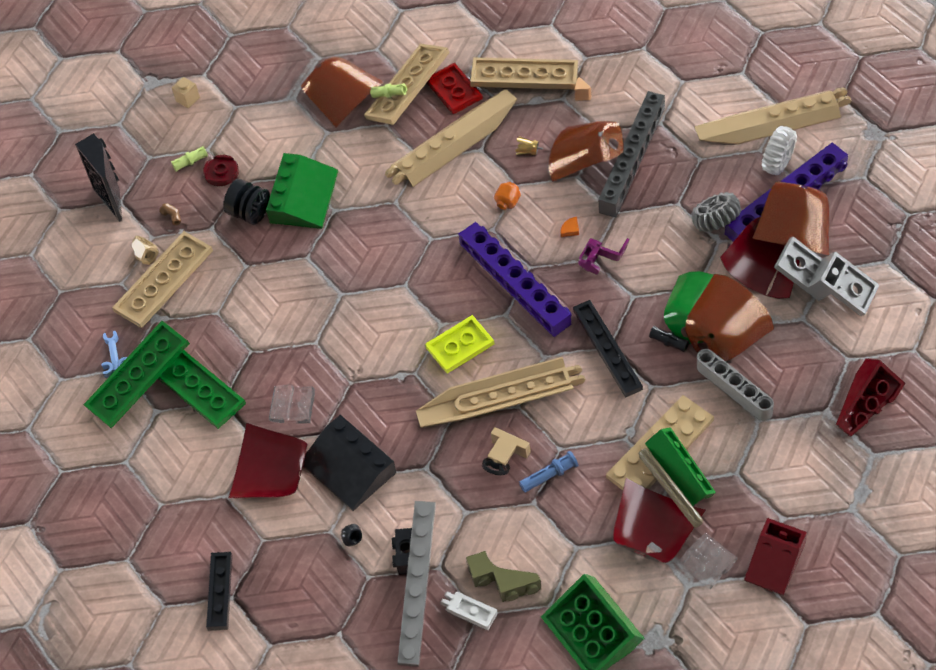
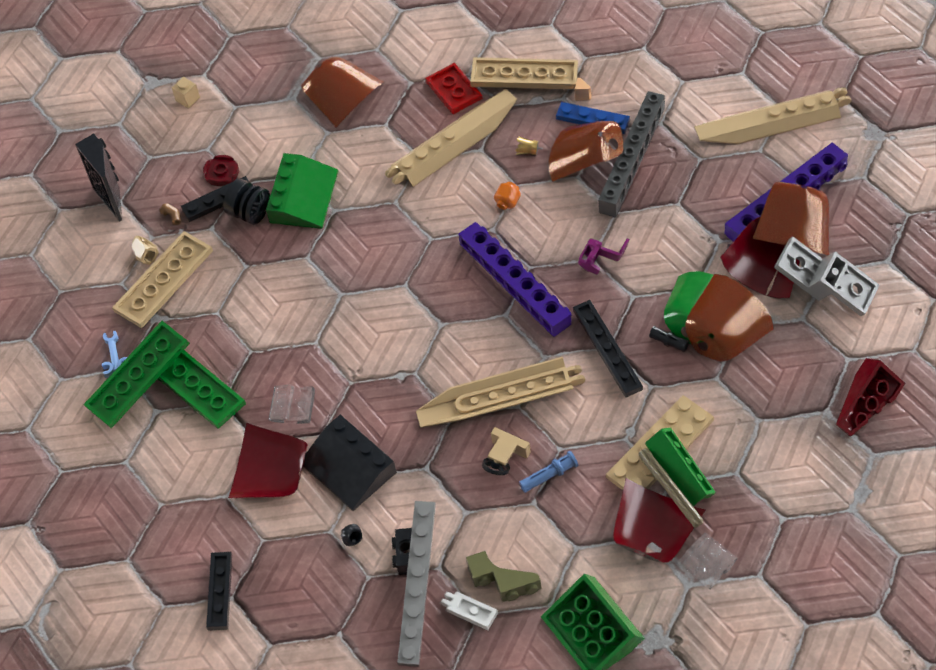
(189, 158): yellowish green pin -> none
(206, 203): none -> black plate
(388, 90): yellowish green pin -> none
(414, 75): tan plate -> none
(459, 344): neon yellow plate -> none
(570, 227): orange tile -> none
(582, 115): none -> blue plate
(716, 212): light grey gear -> none
(741, 390): light grey beam -> none
(775, 556): dark red slope -> none
(779, 150): white gear -> none

